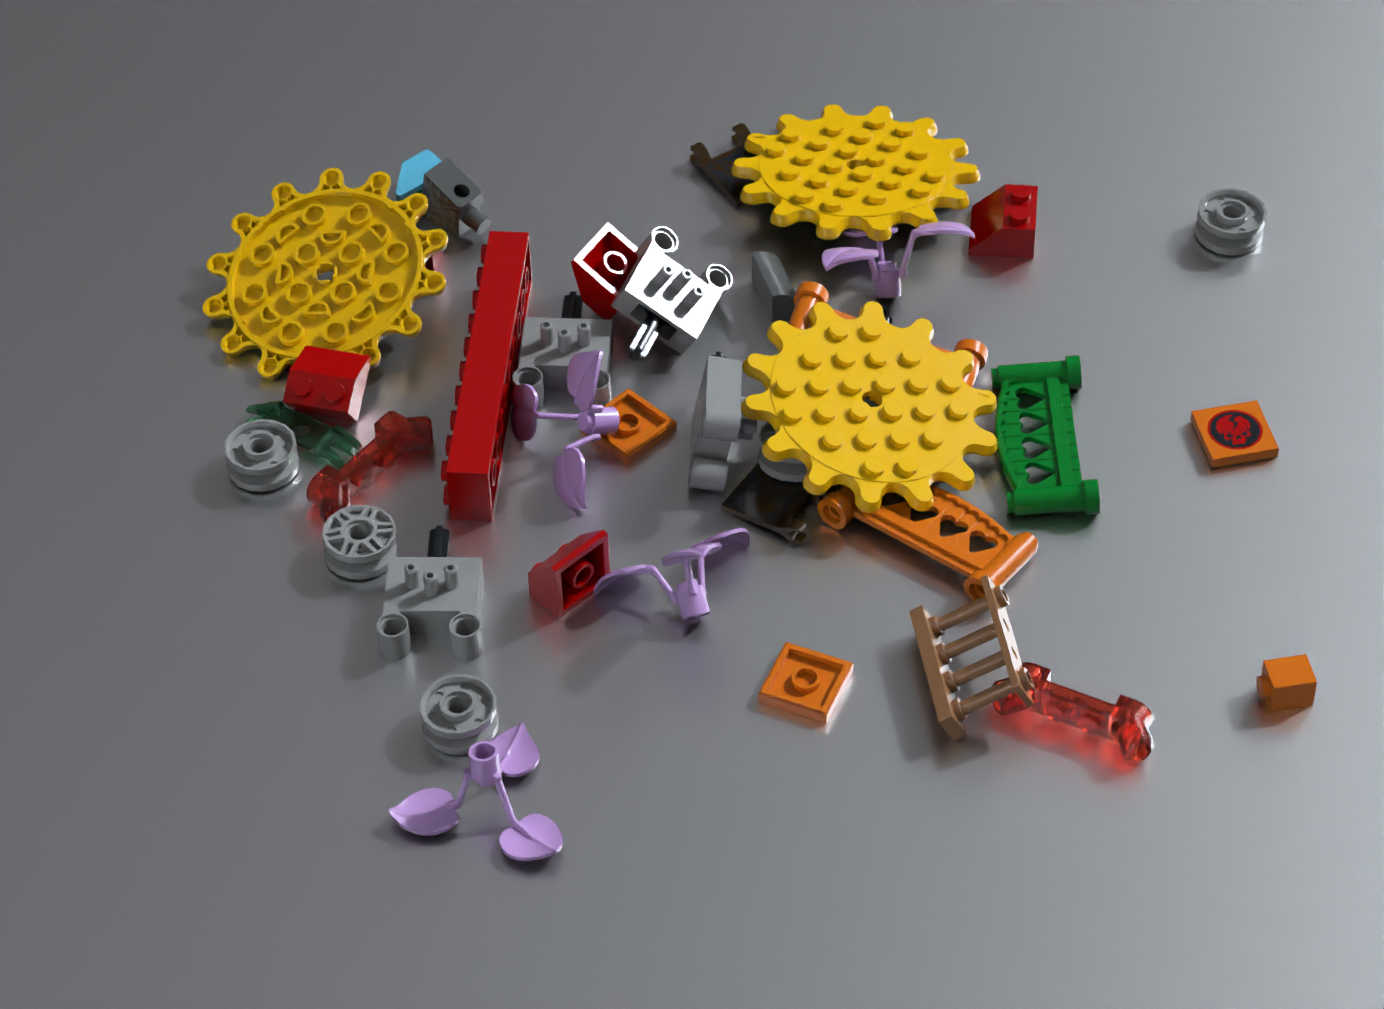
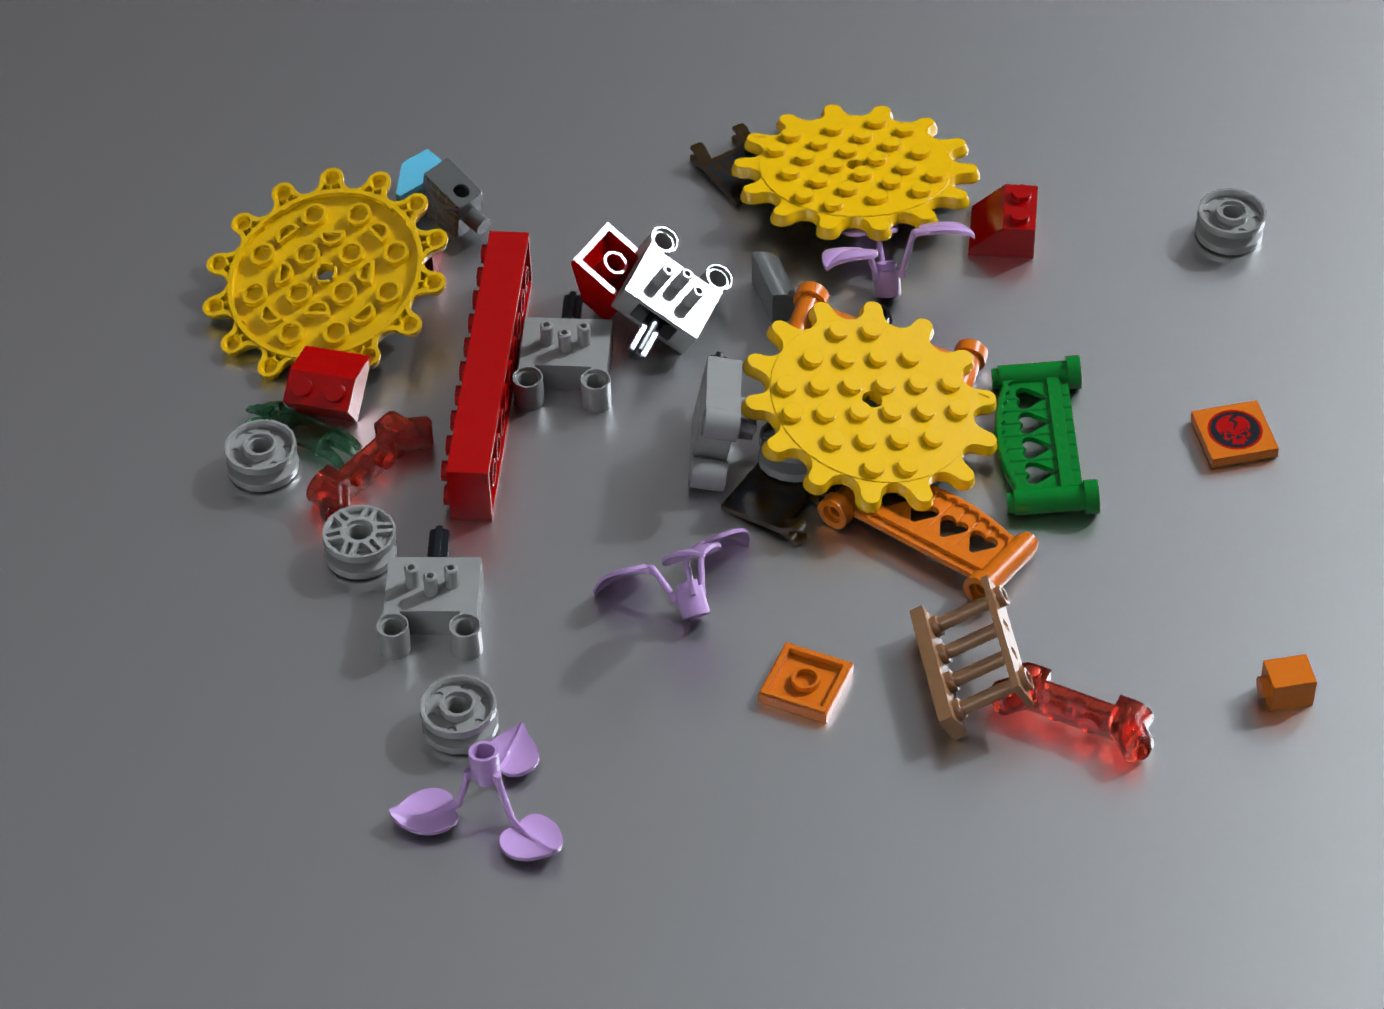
(570, 573): red slope -> none
(594, 420): lavender plant -> none
(639, 427): orange tile -> none

